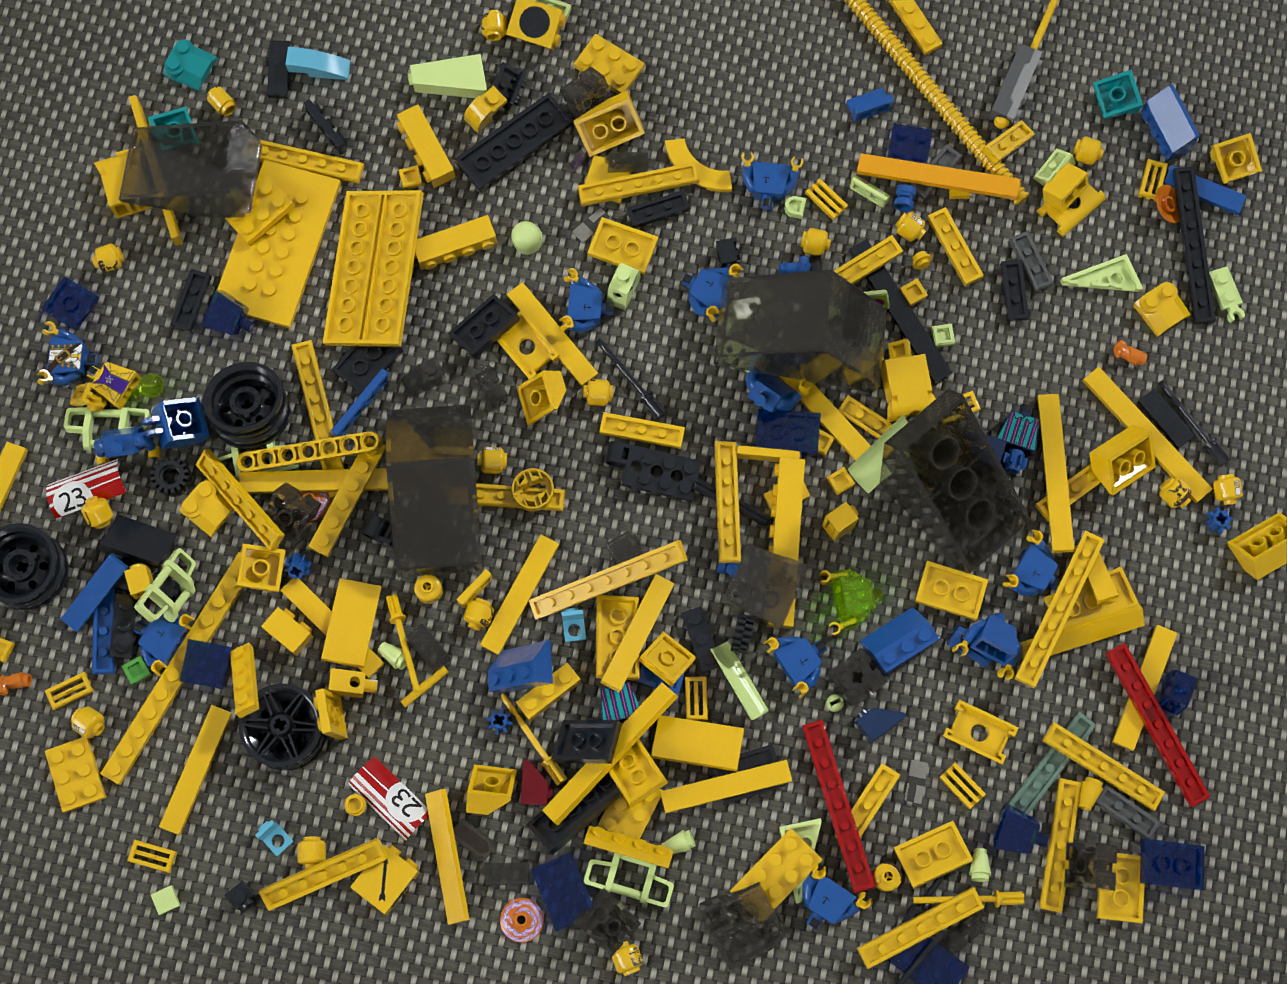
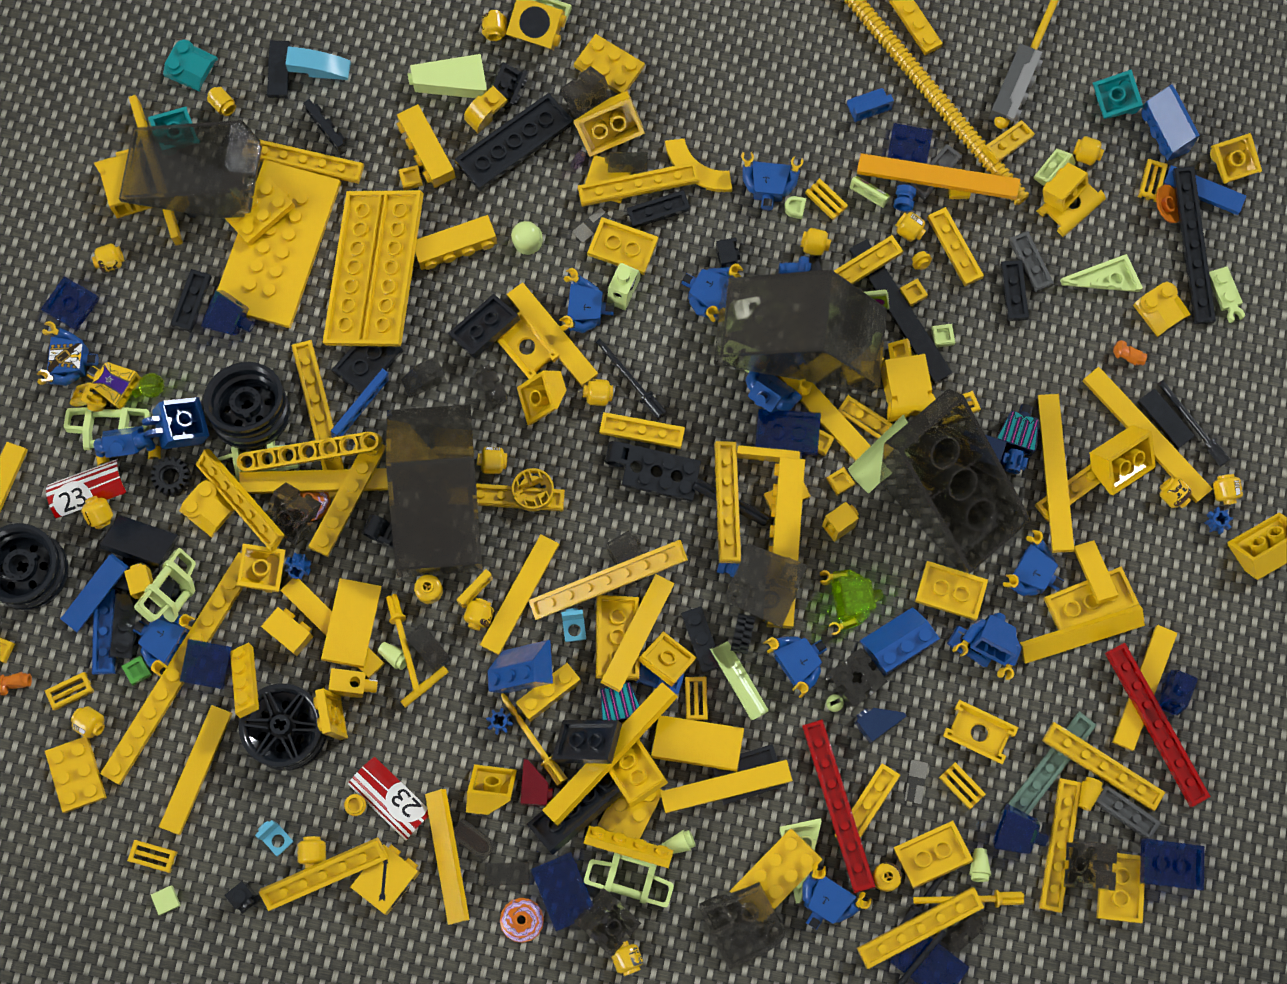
(1059, 609): yellow plate -> none

